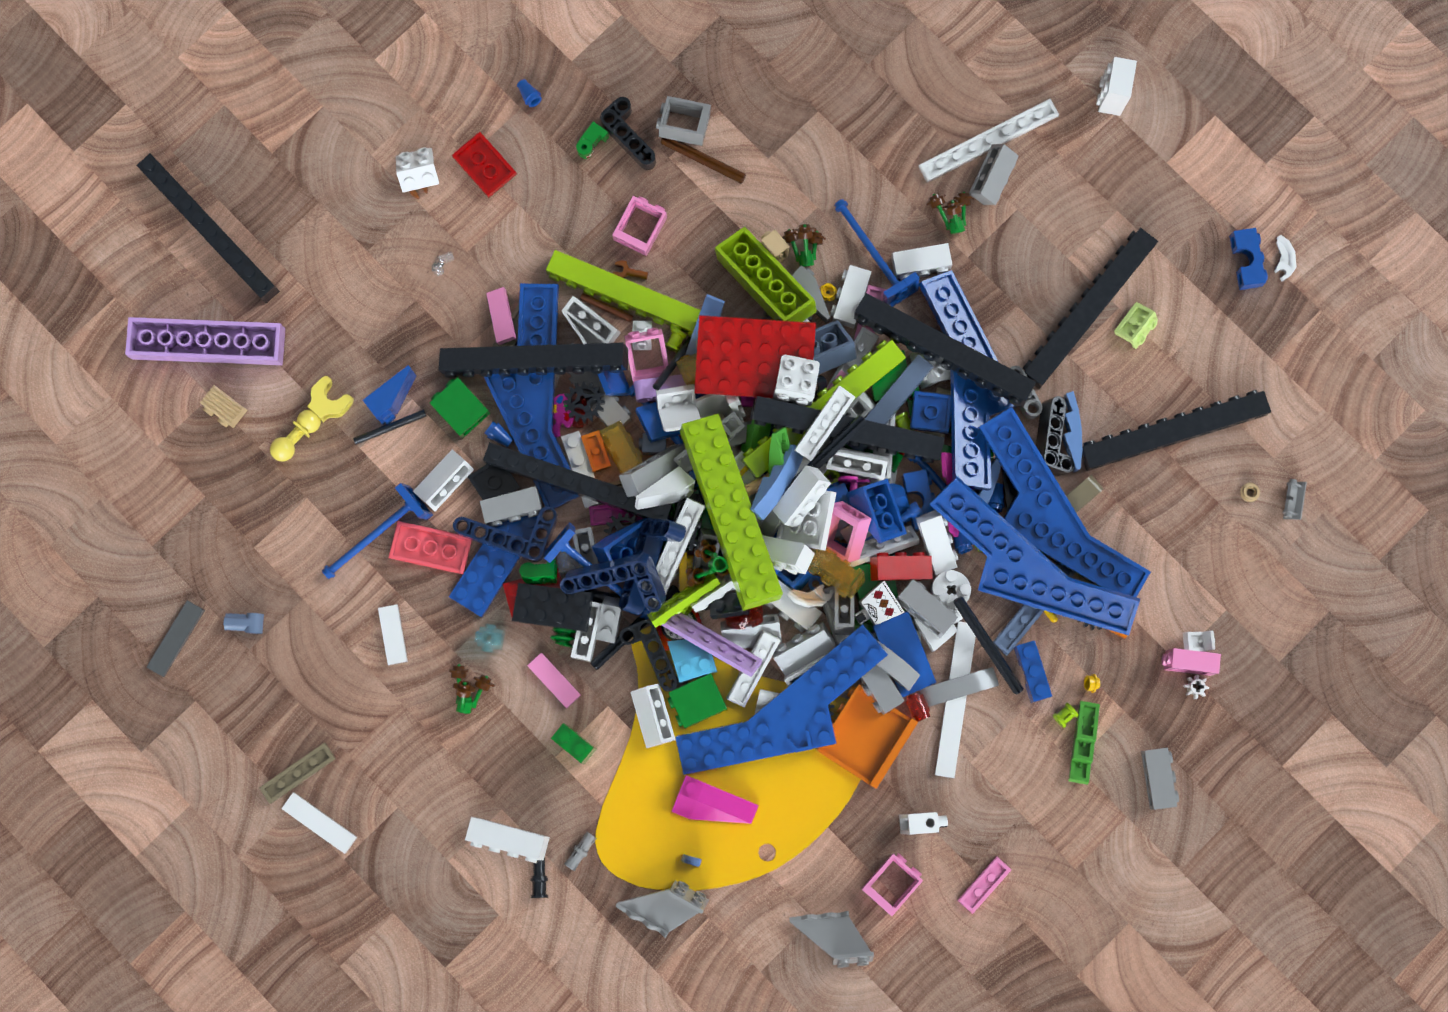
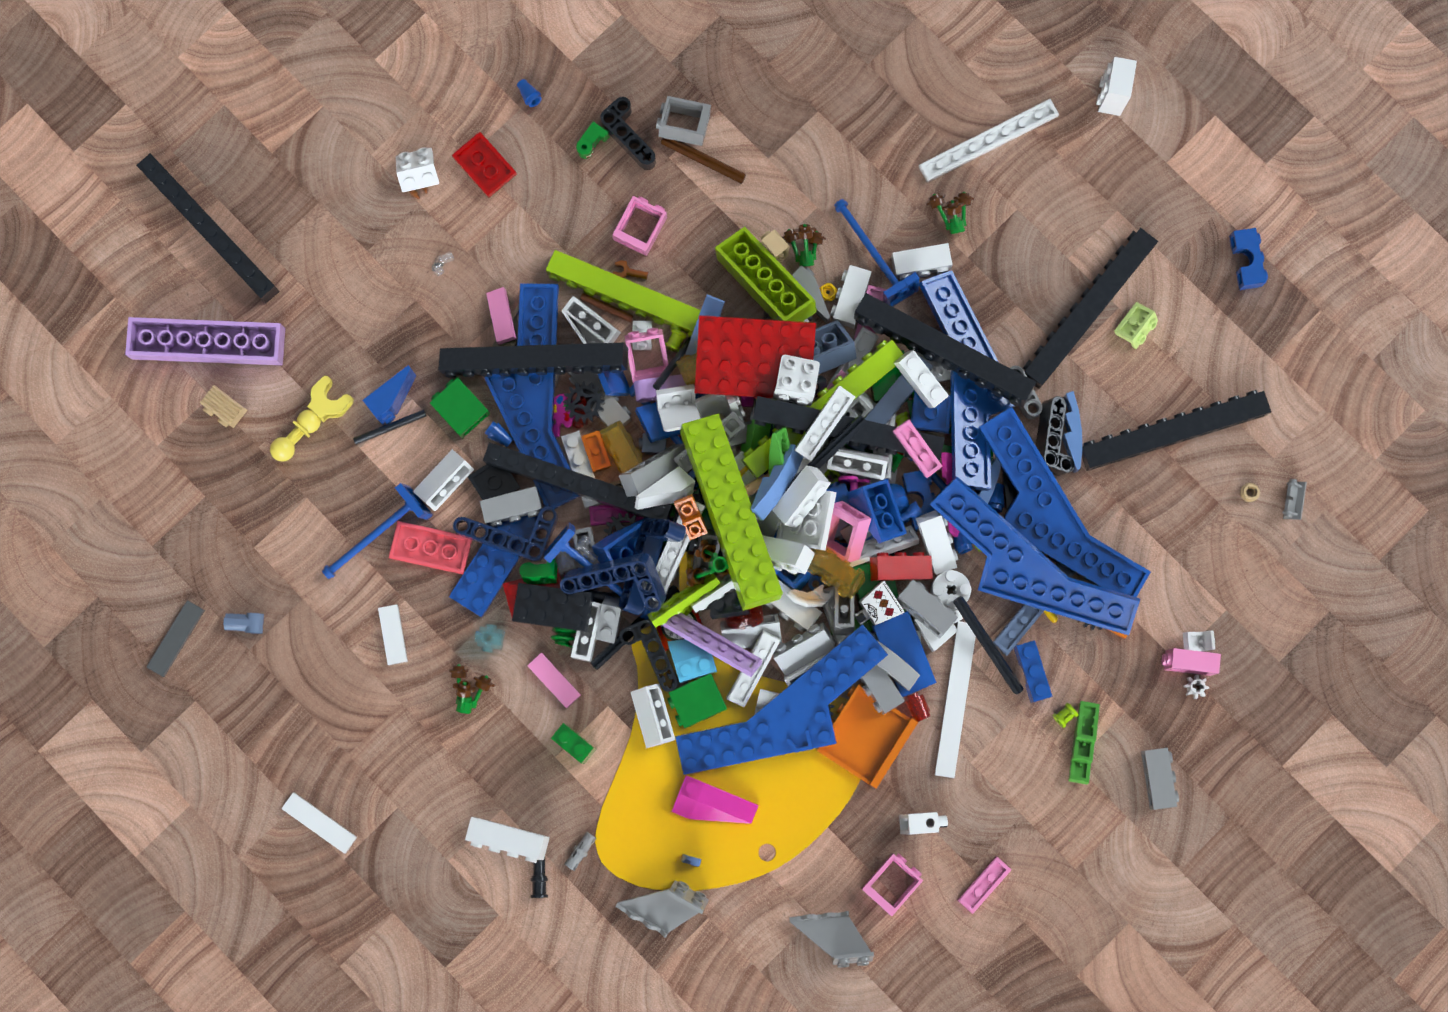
(297, 773): dark tan plate -> none
(584, 550): none -> clear arm
(691, 517): none -> orange slope
(917, 448): none -> bright pink tile
(921, 379): none -> white brick
(960, 686): light grey slope -> none
(993, 174): light grey brick -> none
(1084, 493): dark tan beam -> none
(1091, 683): yellow plate -> none
(1287, 259): white piece -> none

